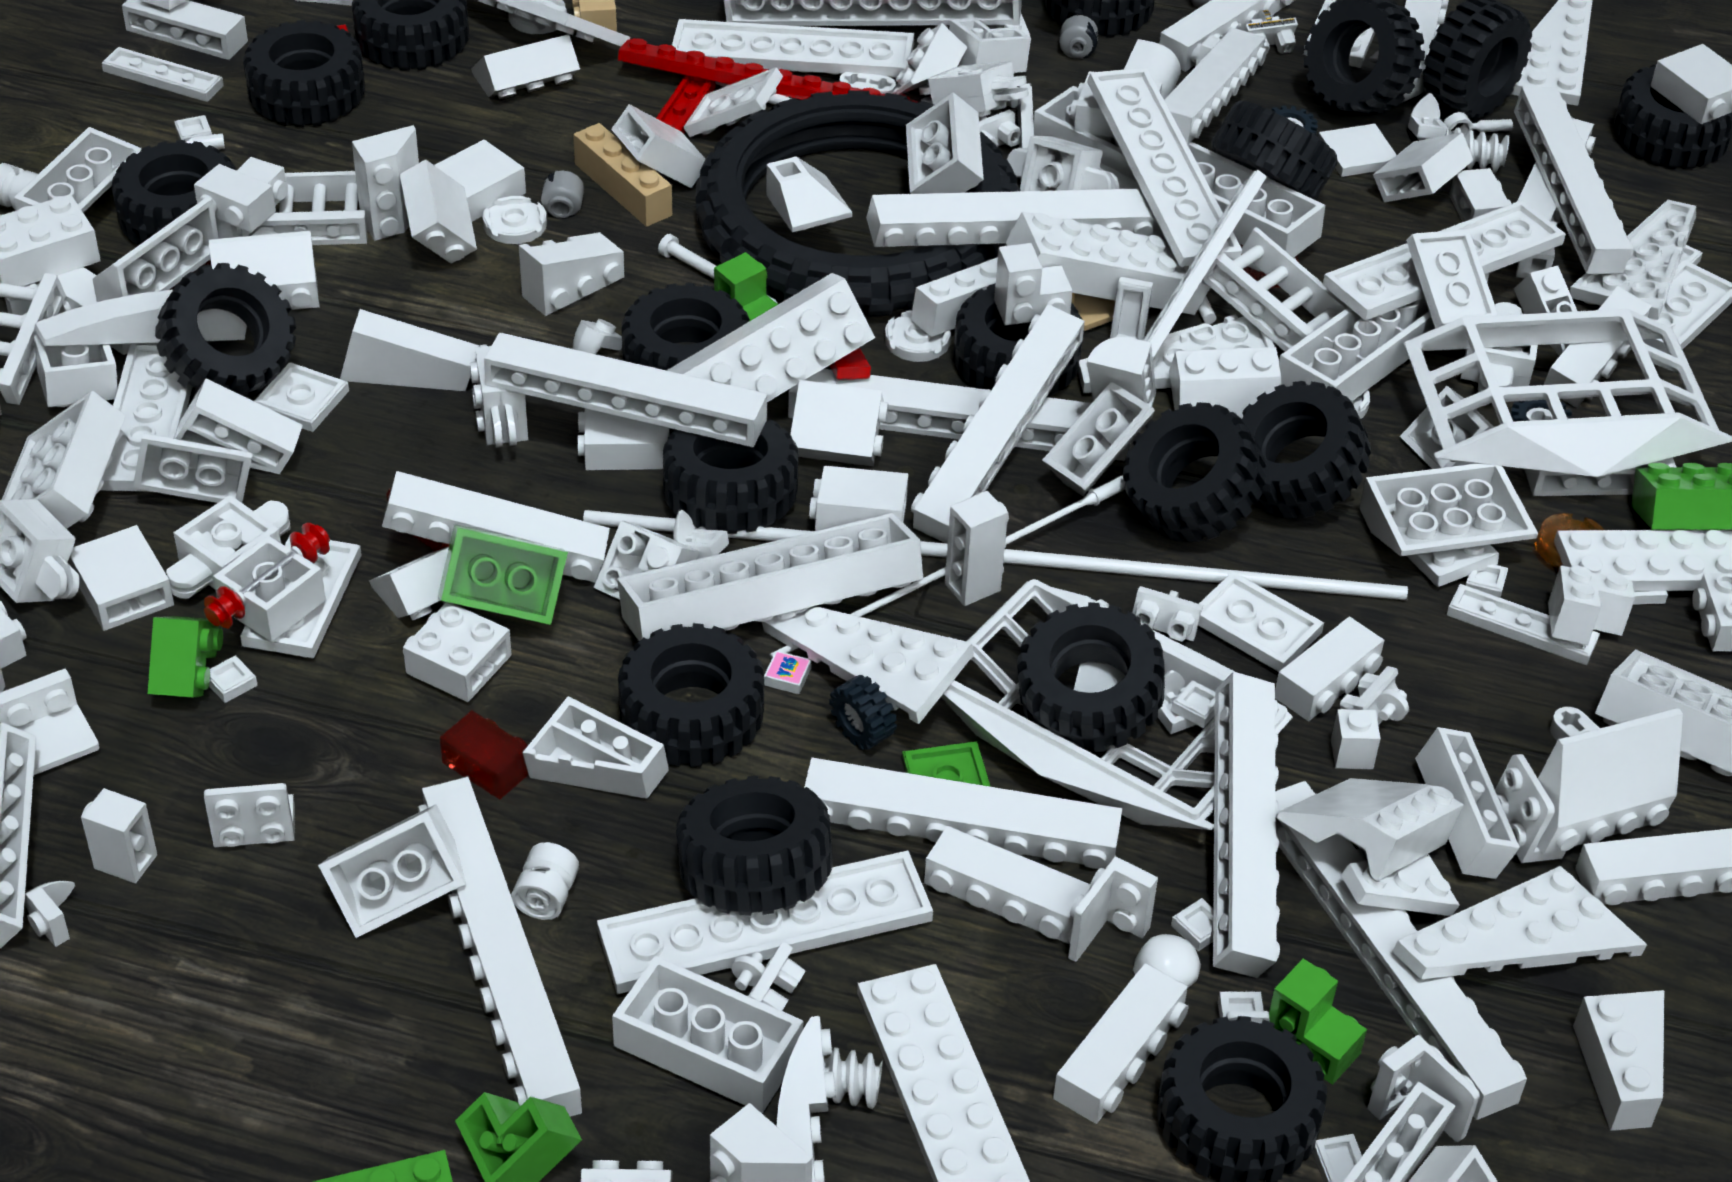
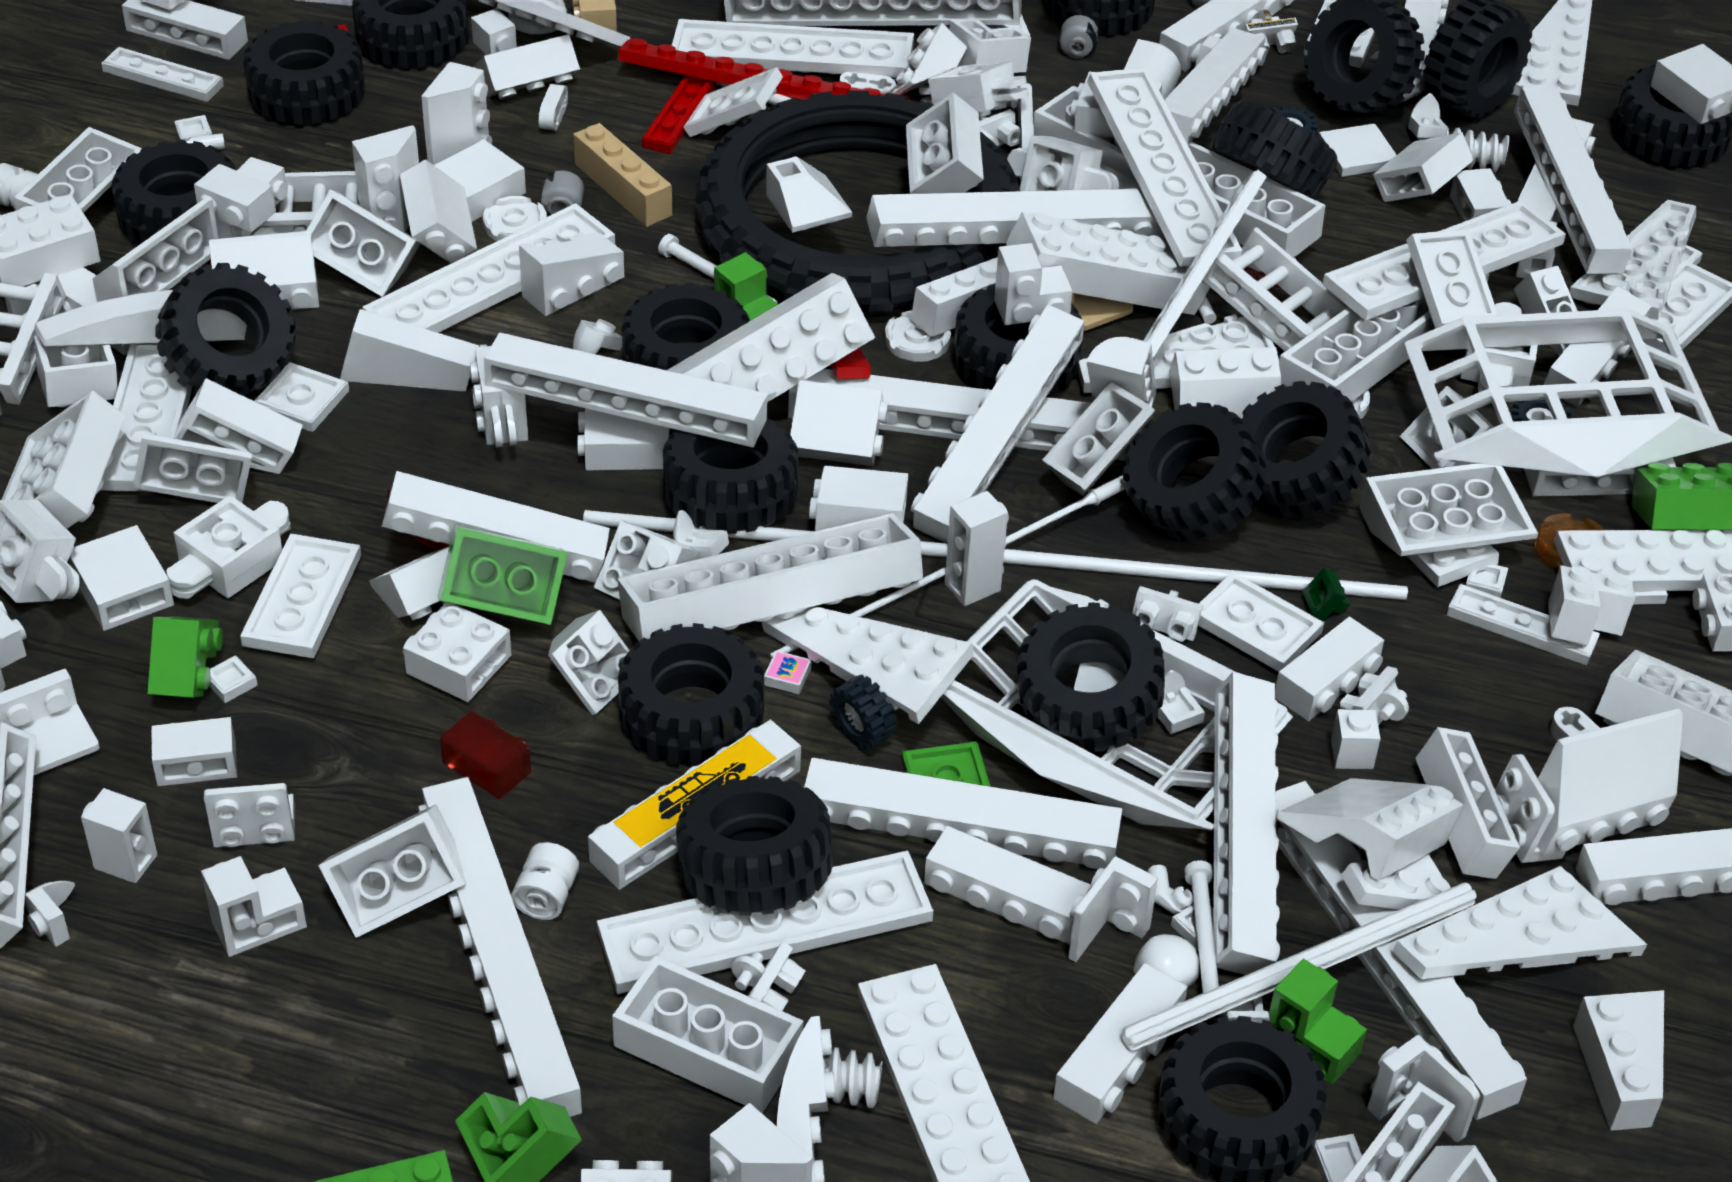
(194, 751): none -> white brick
(248, 909): none -> white brick
(271, 584): white brick -> none
(360, 243): none -> white slope
(455, 111): none -> white slope
(480, 277): none -> white plate
(493, 32): none -> white brick
(553, 107): none -> white beam
(590, 659): none -> white slope
(595, 753): white wedge -> none
(648, 830): none -> brick
(659, 145): white brick -> none
(1131, 308): white tile -> none
(1165, 896): none -> white arm
(1195, 704): white tile -> none
(1199, 875): none -> white bar
(1322, 955): none -> white axle
(1325, 595): none -> dark green tile
(1481, 125): white piece -> none

